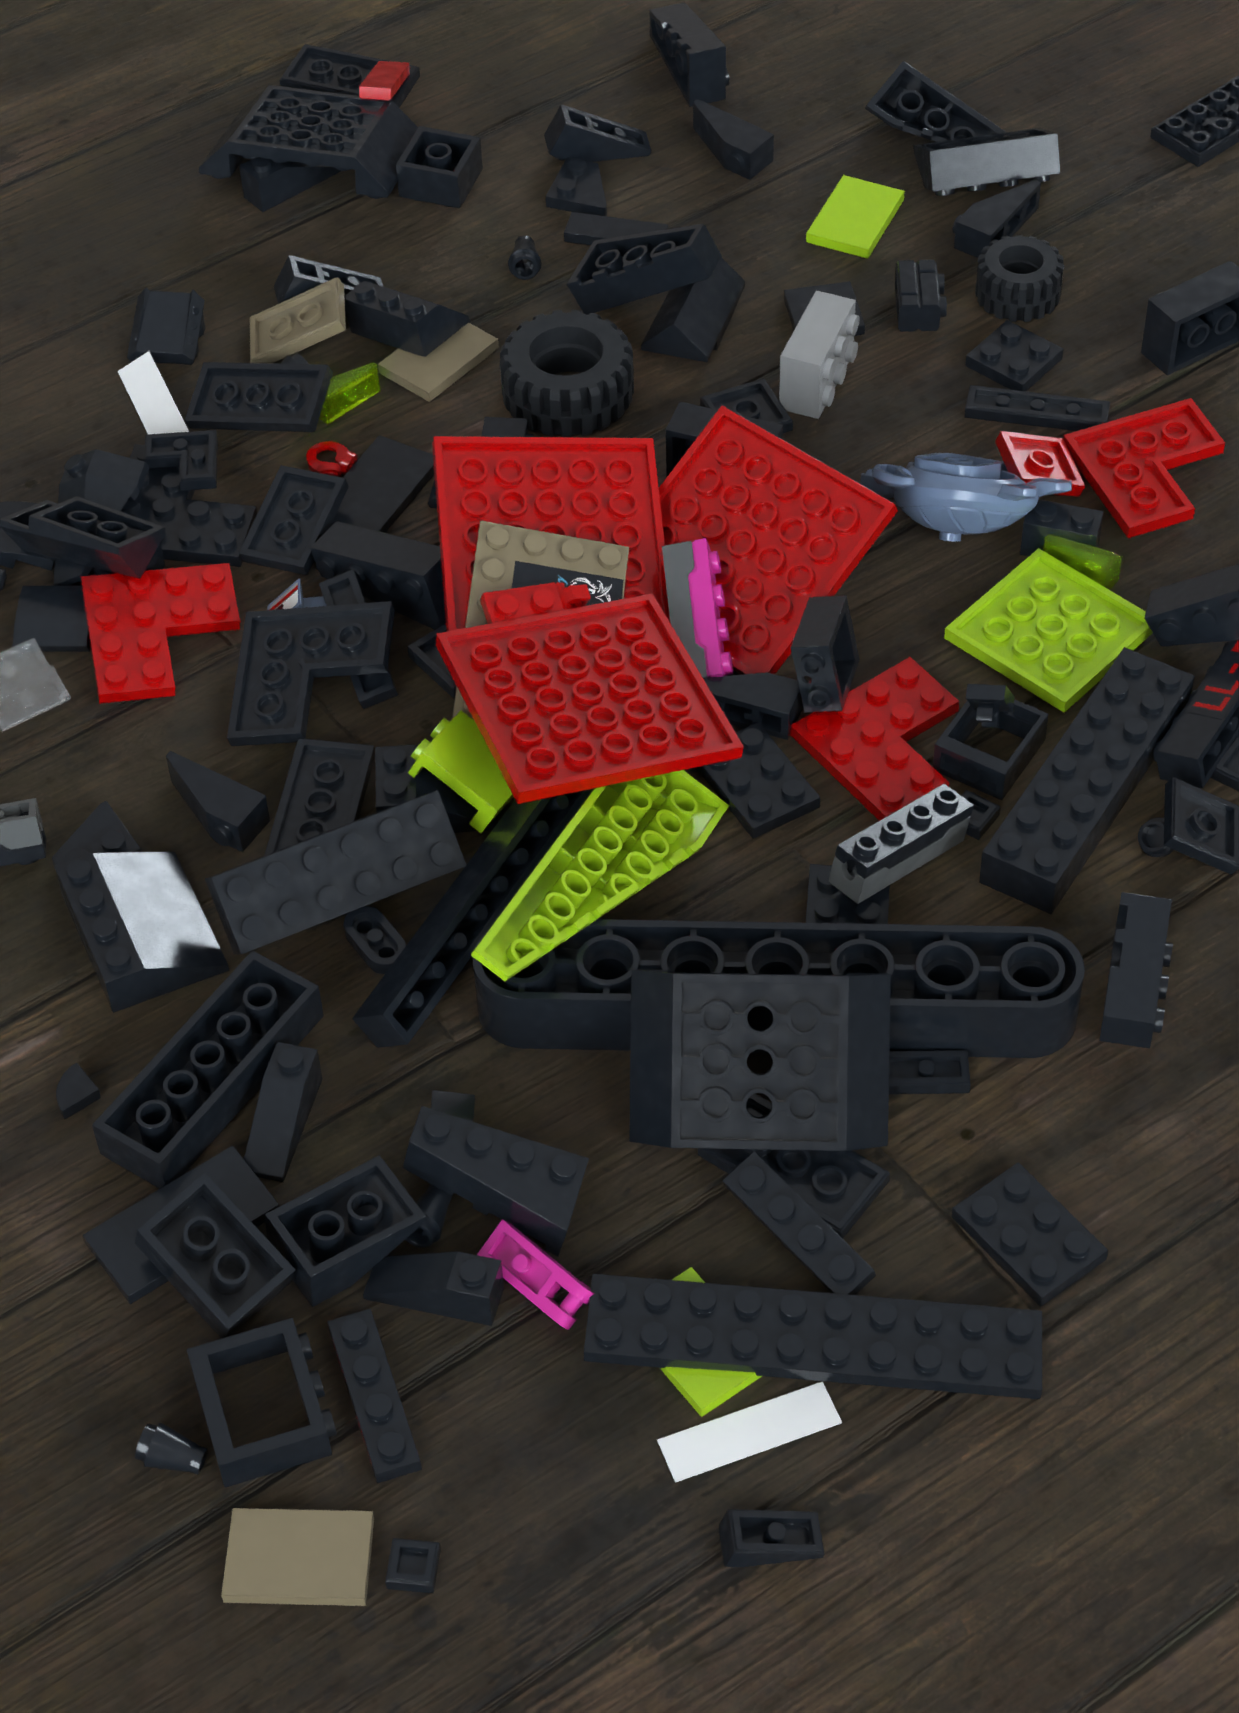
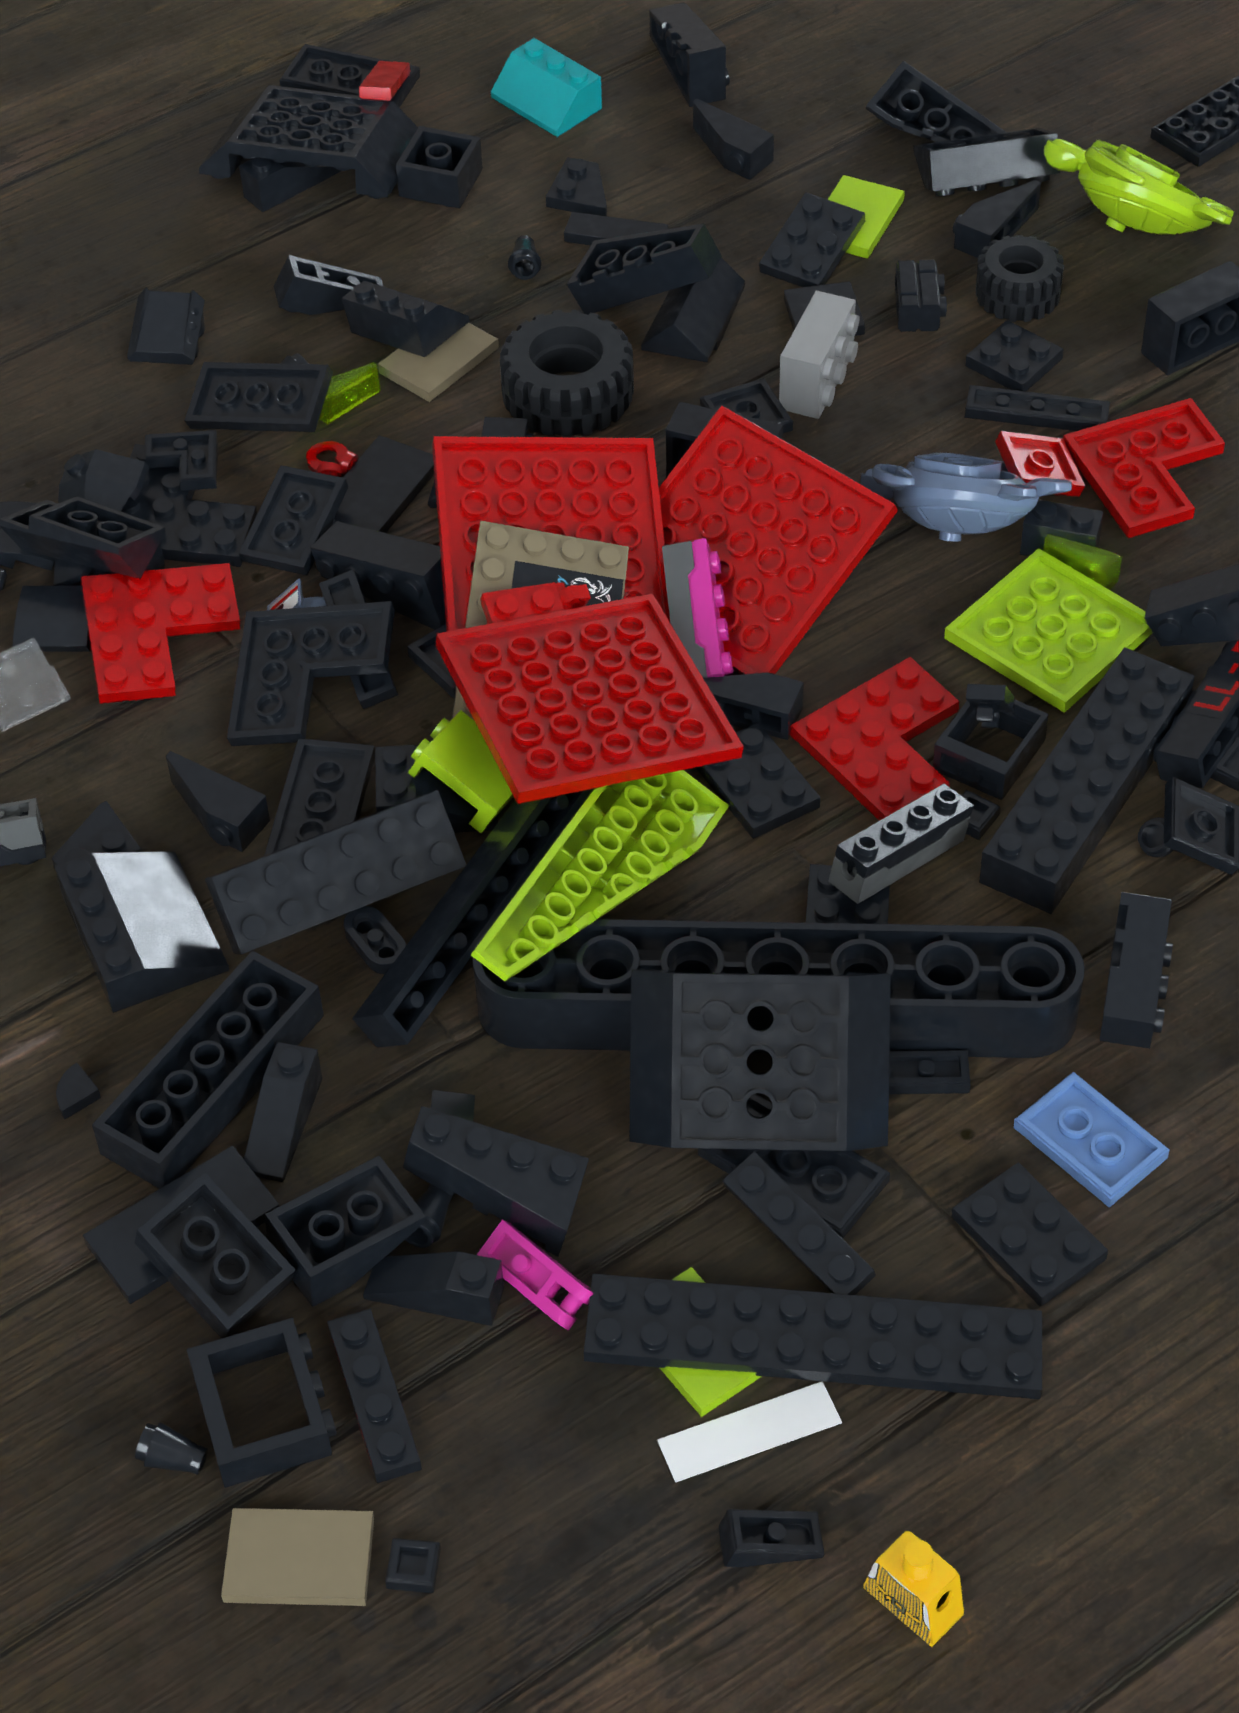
(151, 396): white sticker -> none
(298, 323): dark tan tile -> none
(547, 87): none -> teal slope
(593, 137): black slope -> none
(812, 241): none -> black plate
(826, 653): black window -> none
(912, 1583): none -> yellow torso
(1091, 1139): none -> medium blue tile
(1135, 189): none -> lime animal

